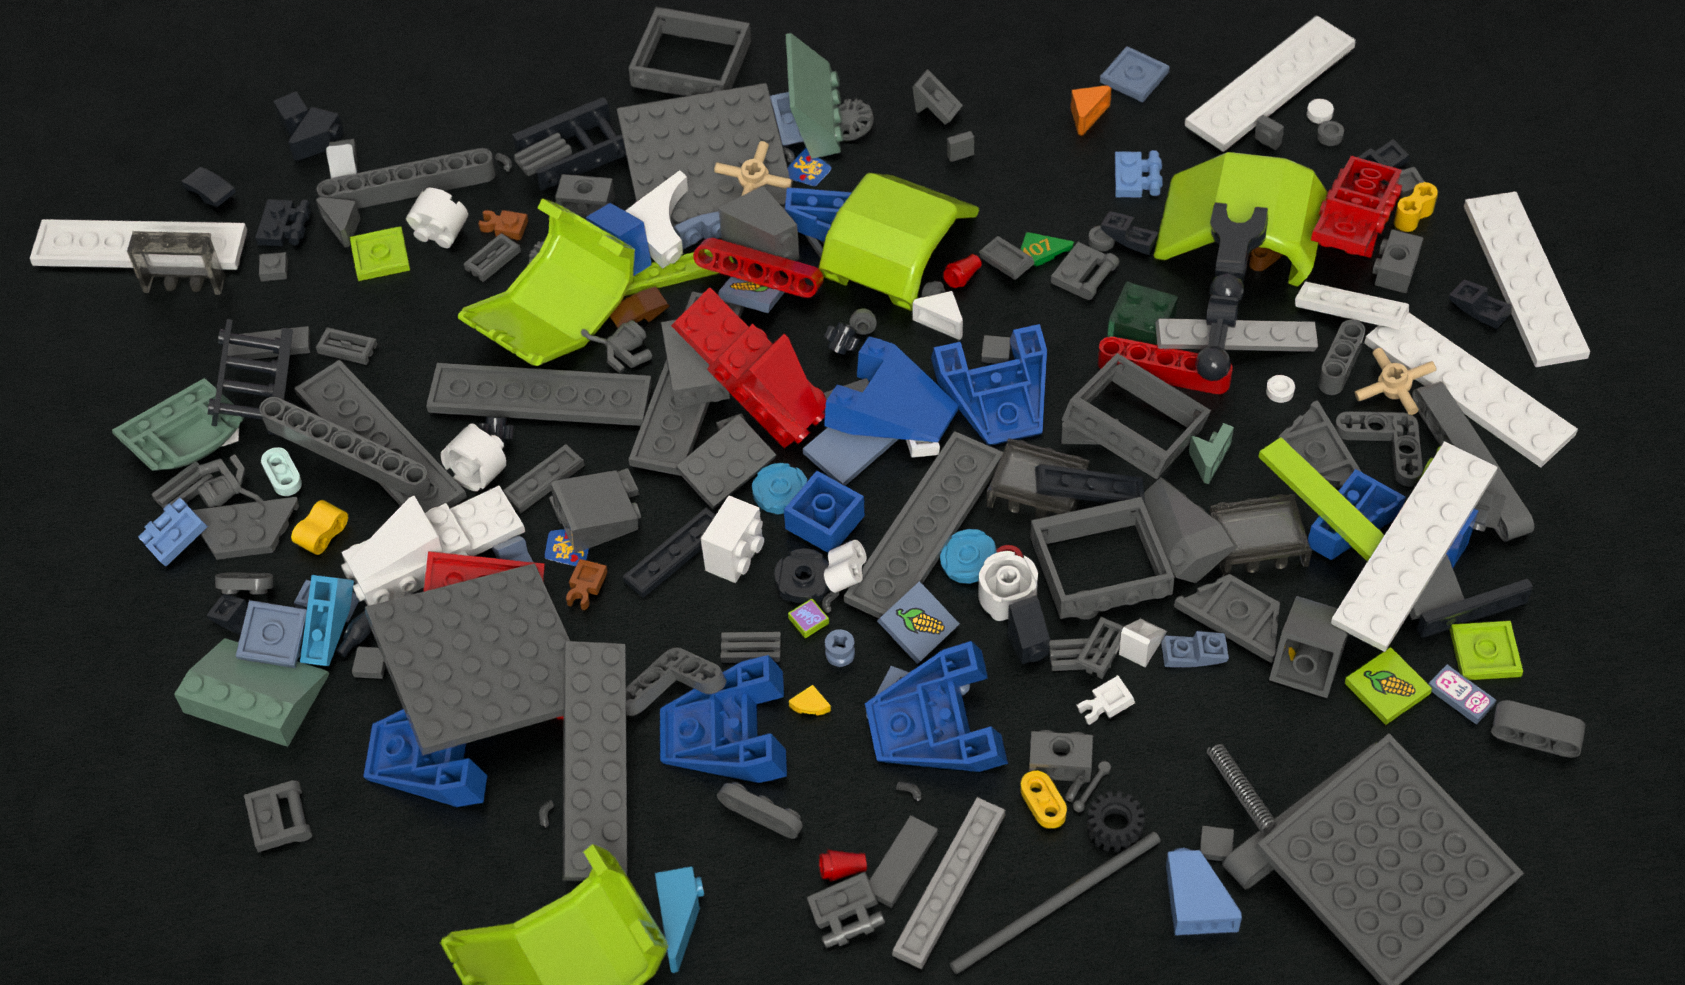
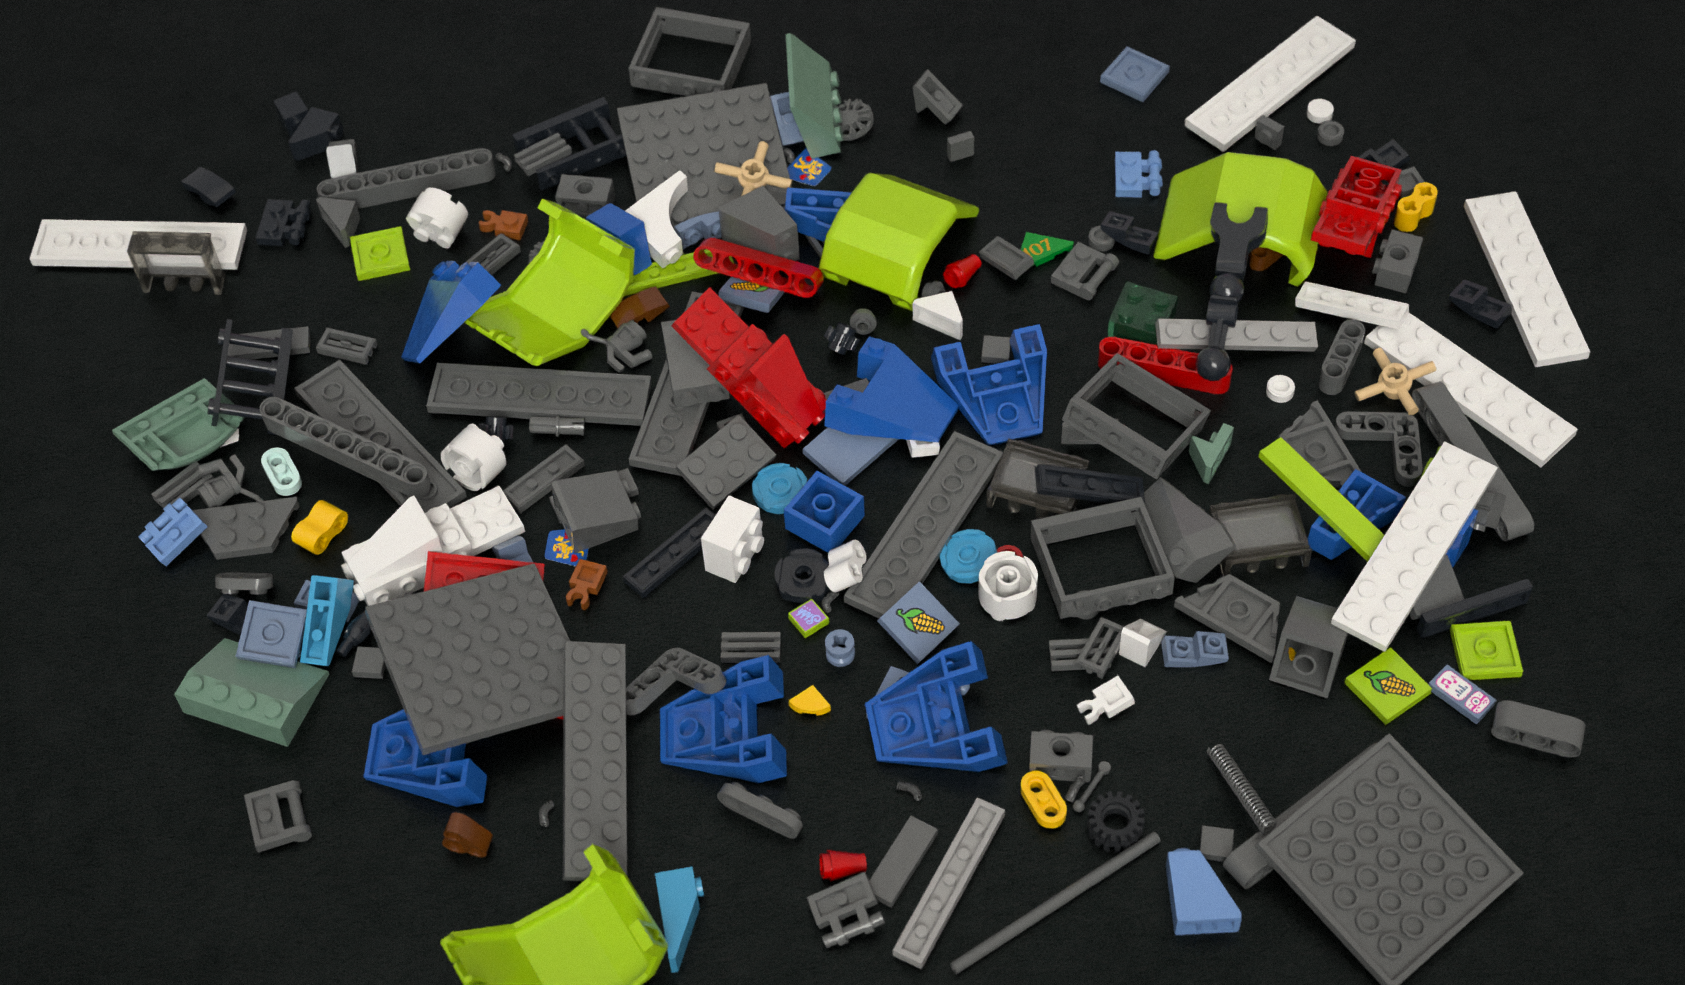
(273, 266): dark grey plate -> none
(447, 303): none -> blue wedge
(466, 836): none -> reddish brown piece
(557, 425): none -> dark grey axle
(1028, 630): black slope -> none
(1089, 105): orange slope -> none

